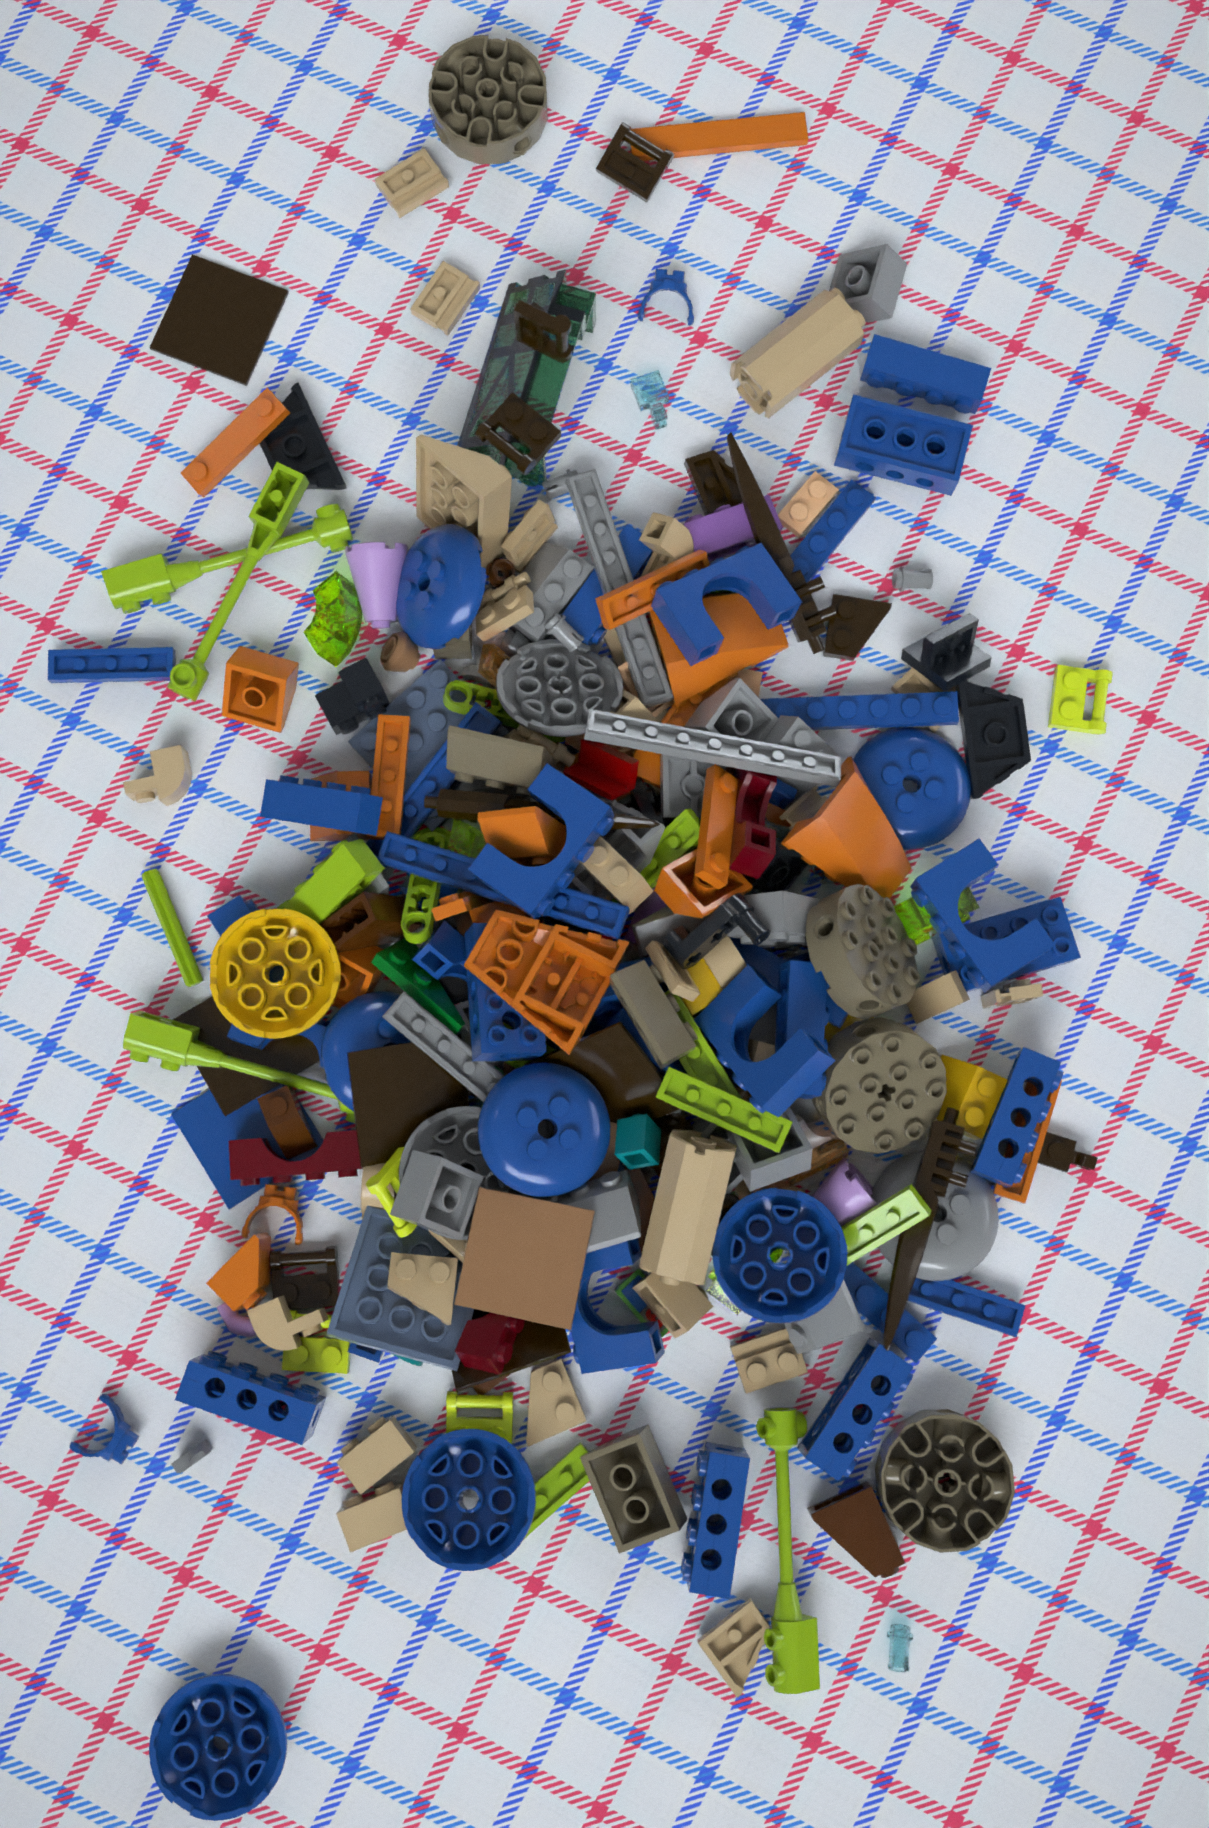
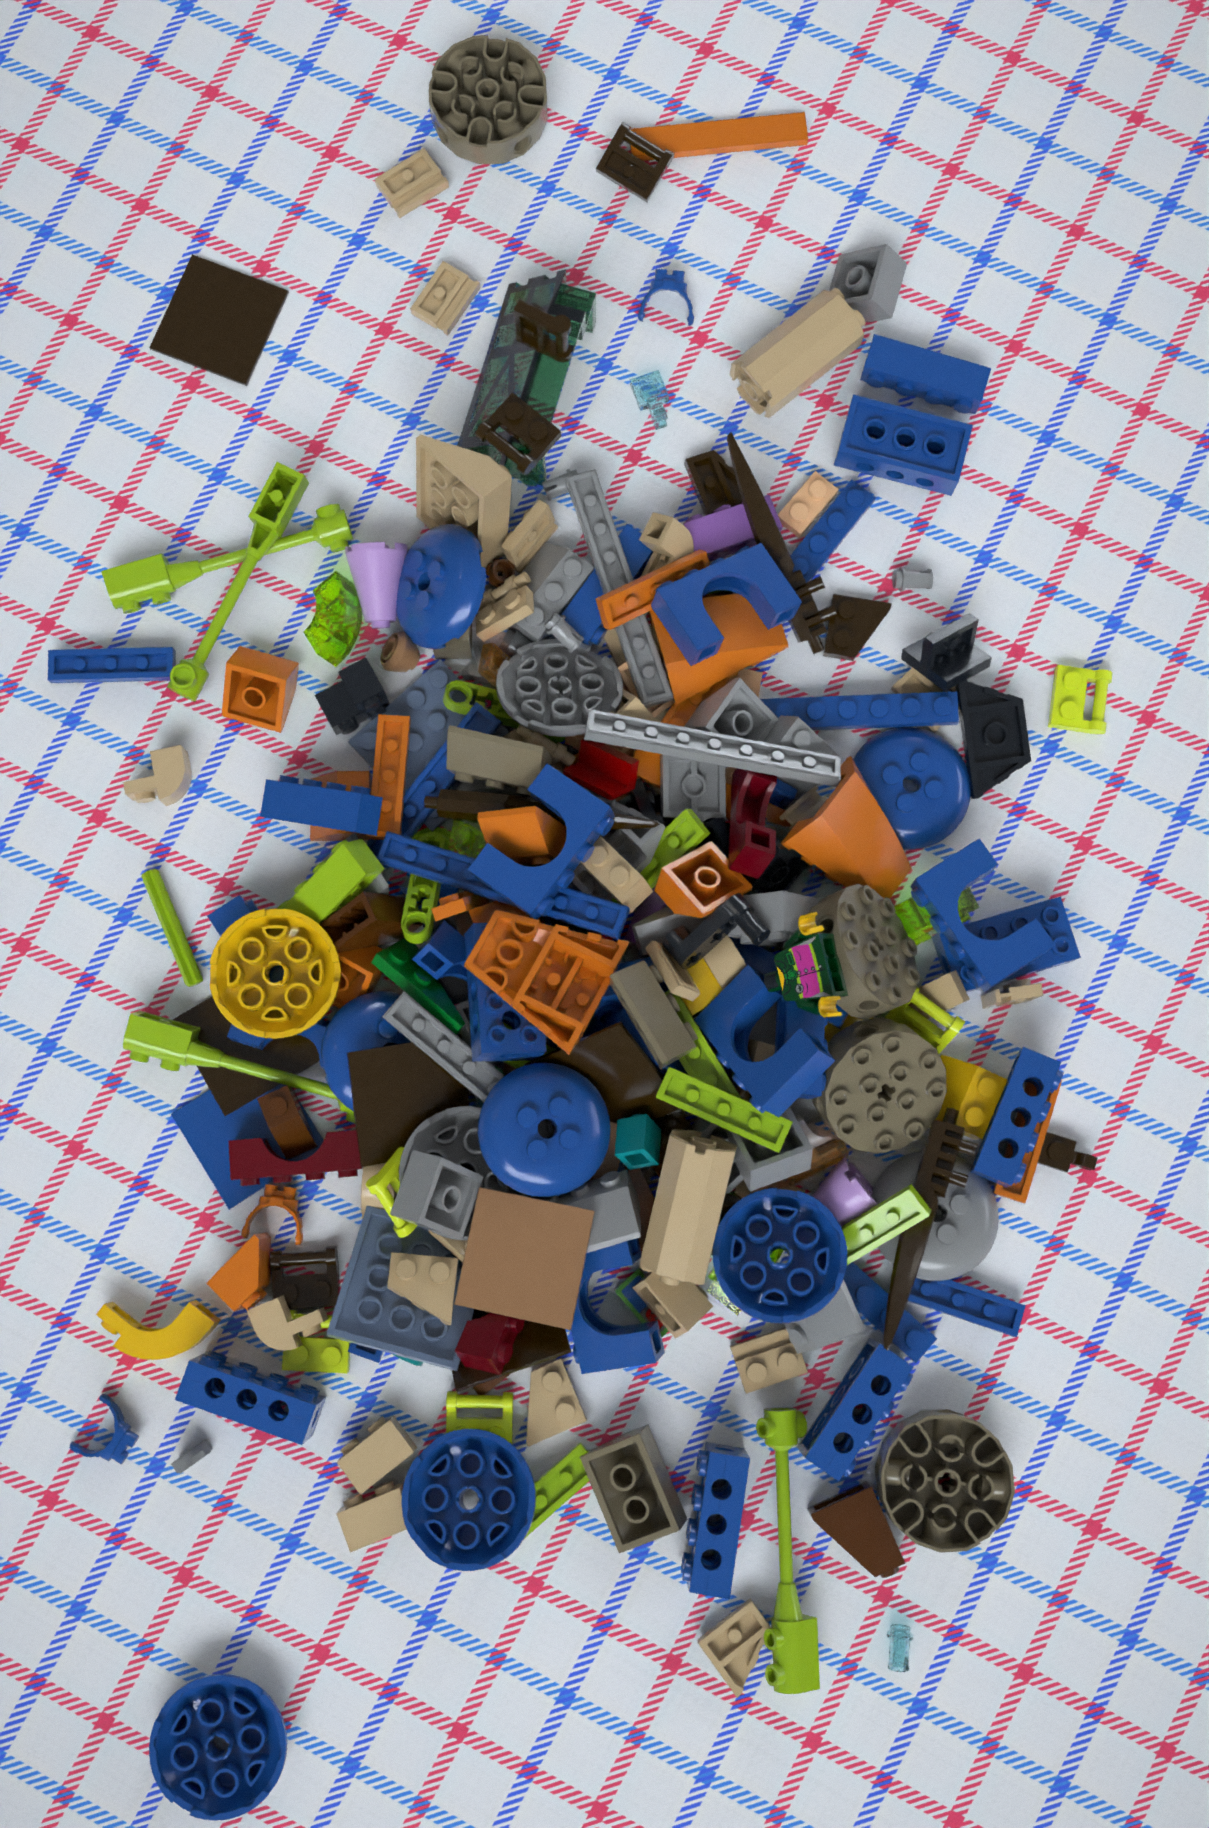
(147, 1343): none -> yellow arch
(235, 442): orange plate -> none
(236, 1323): lavender arm -> none
(301, 446): black wing -> none
(716, 827): orange plate -> none
(809, 970): none -> torso
(922, 1026): none -> neon yellow plate

